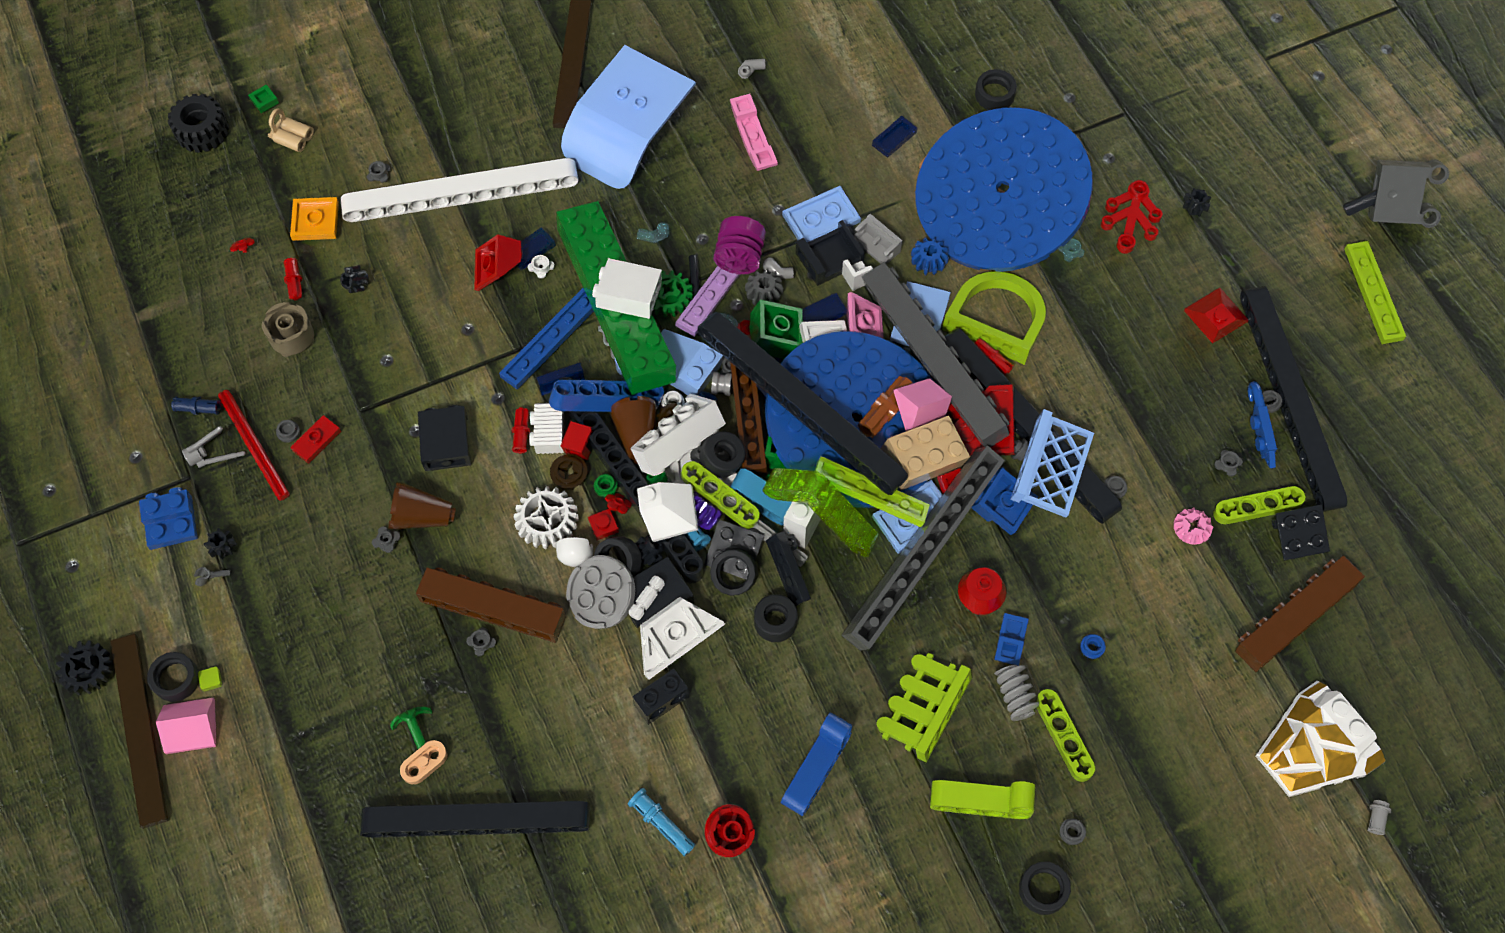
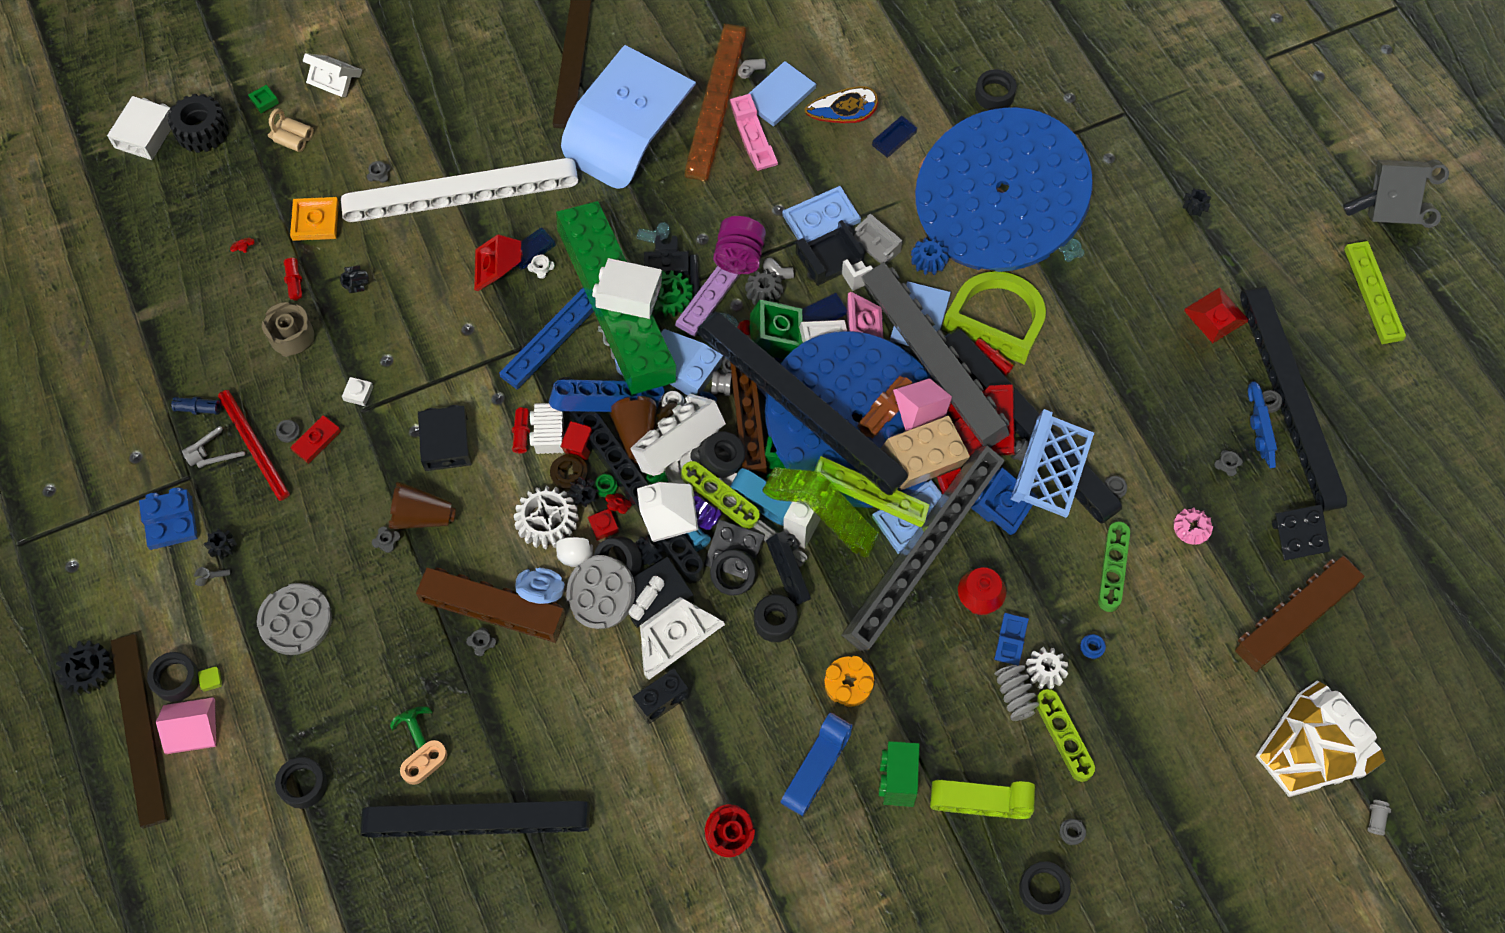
(141, 128): none -> white brick
(288, 769): none -> black tyre
(294, 619): none -> light grey tile
(330, 73): none -> white bracket
(357, 391): none -> white plate
(539, 586): none -> light blue tile
(547, 381): clear blue tile -> none
(577, 488): none -> black gear
(653, 814): dark azure pin -> none
(667, 257): none -> black plate
(715, 102): none -> clear orange beam
(781, 93): none -> light blue tile
(844, 106): none -> shield
(856, 669): none -> light orange plate
(900, 776): none -> green brick
(924, 717): lime fence -> none
(1037, 667): none -> white gear
(1117, 567): none -> bright green beam
(1132, 214): red plant -> none
(1259, 505): lime beam -> none

